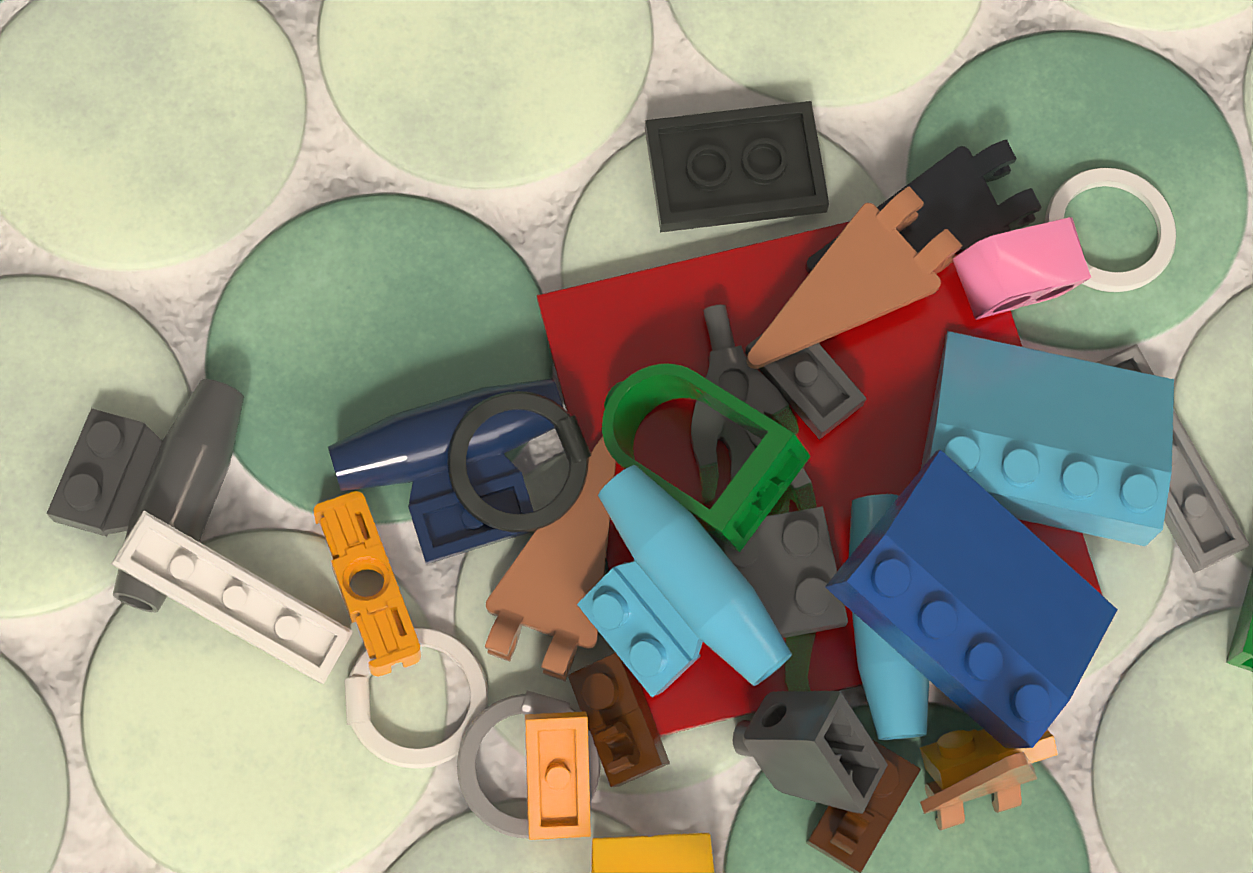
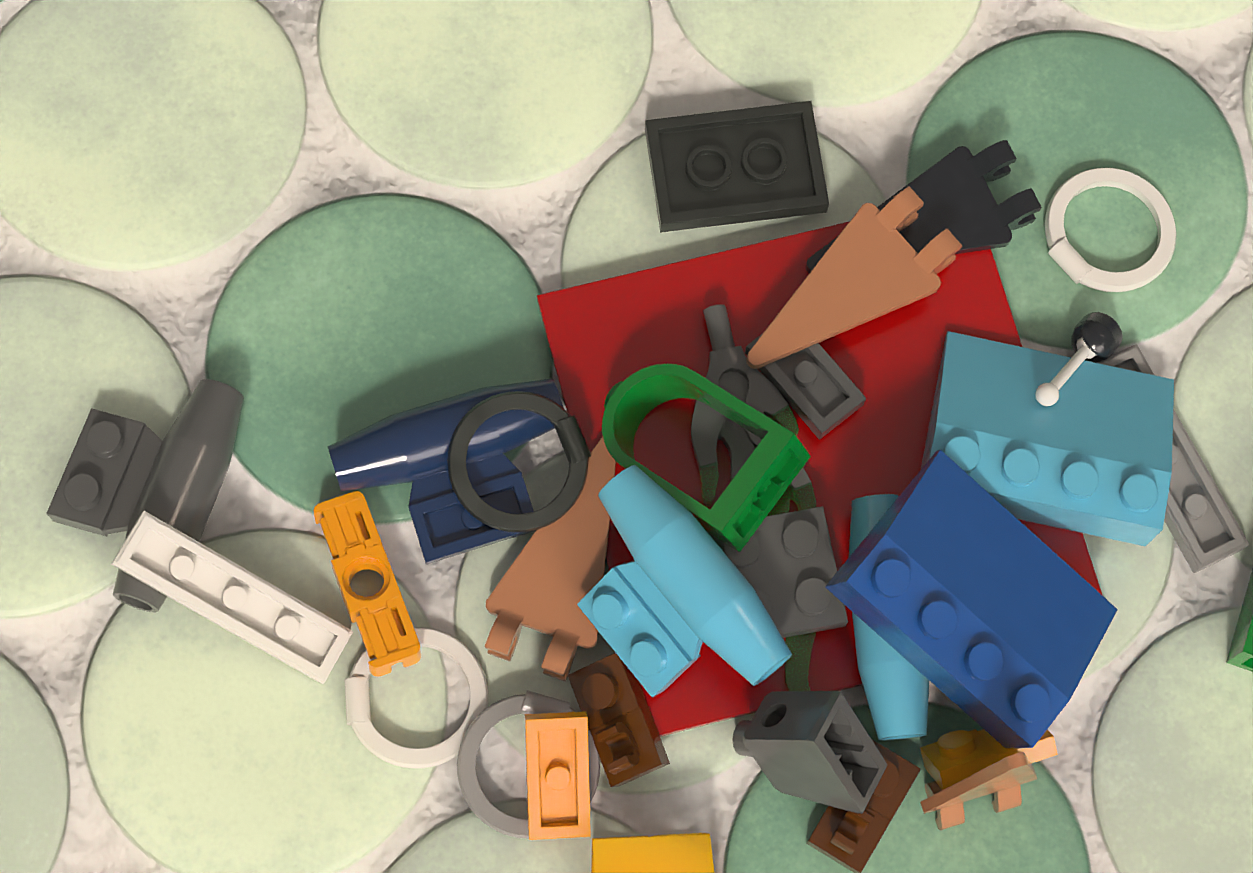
(1022, 267): bright pink piece -> none
(1092, 340): none -> black hinge

